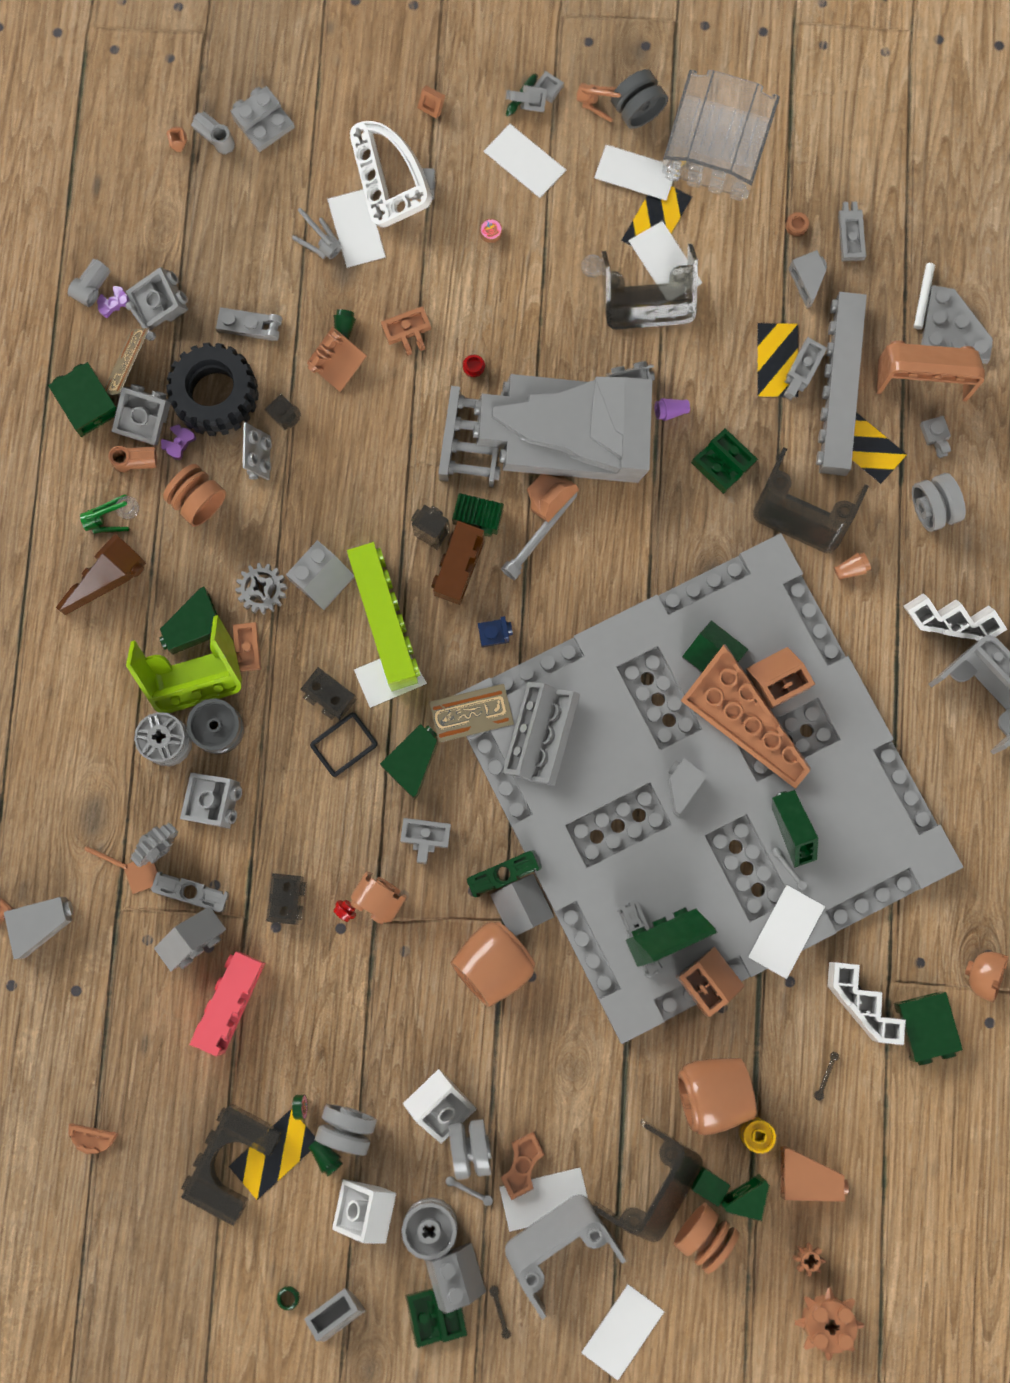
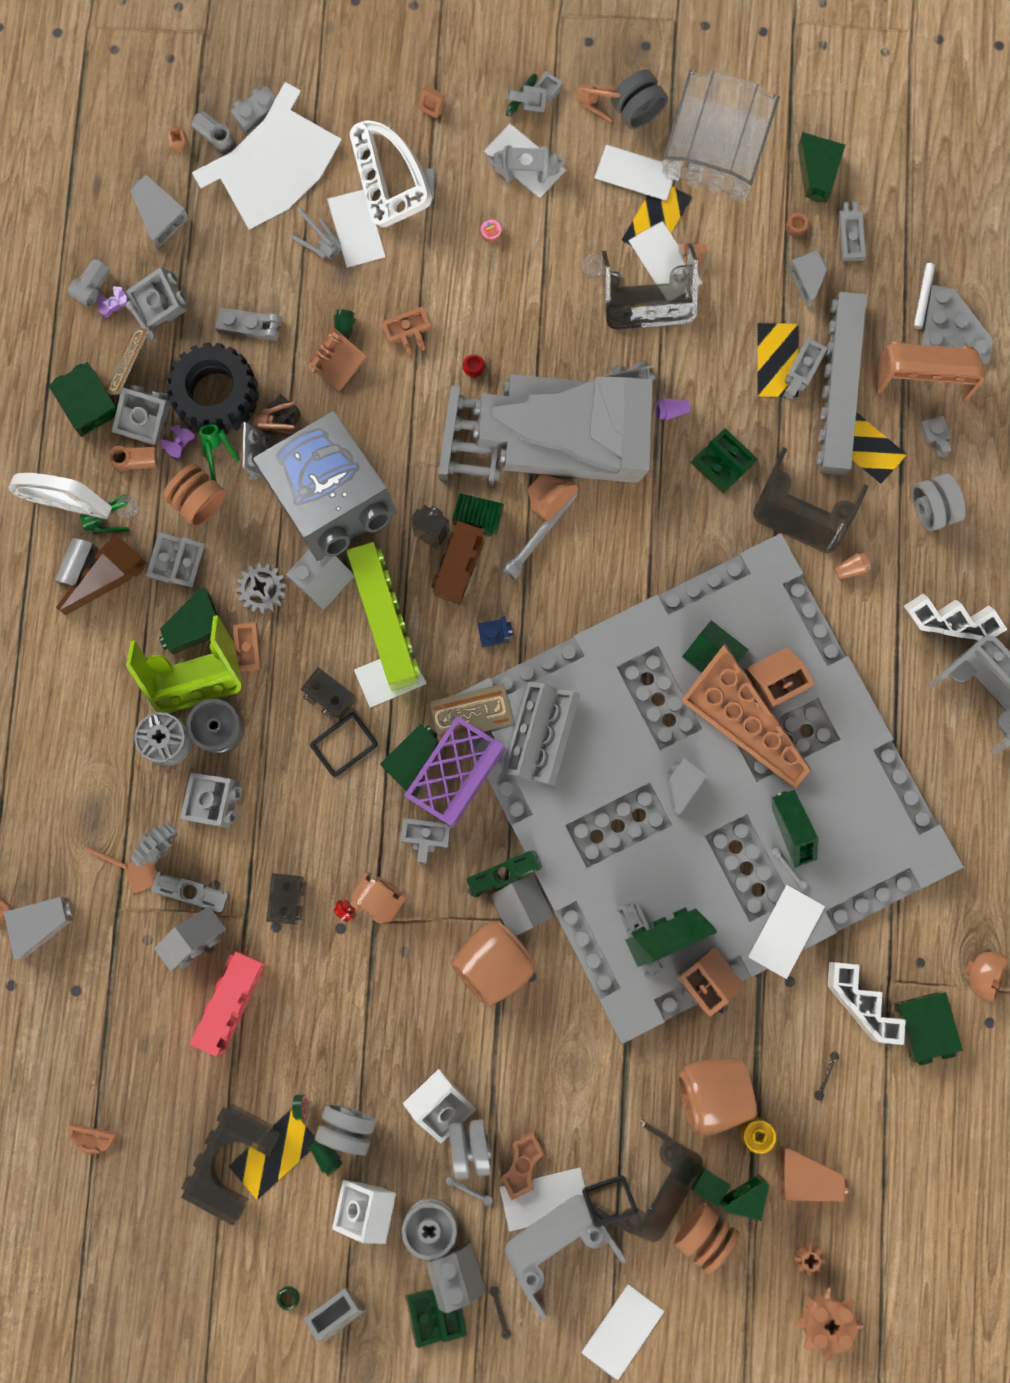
(59, 493): none -> white beam
(77, 558): none -> light grey brick
(158, 210): none -> light grey slope
(175, 560): none -> light grey slope
(210, 440): none -> green plant
(268, 423): none -> nougat plant
(273, 162): none -> white sticker
(326, 486): none -> brick
(472, 783): none -> medium lavender fence
(543, 161): none -> light grey piece
(616, 1218): none -> black piece
(698, 247): none -> nougat tile
(819, 165): none -> dark green slope

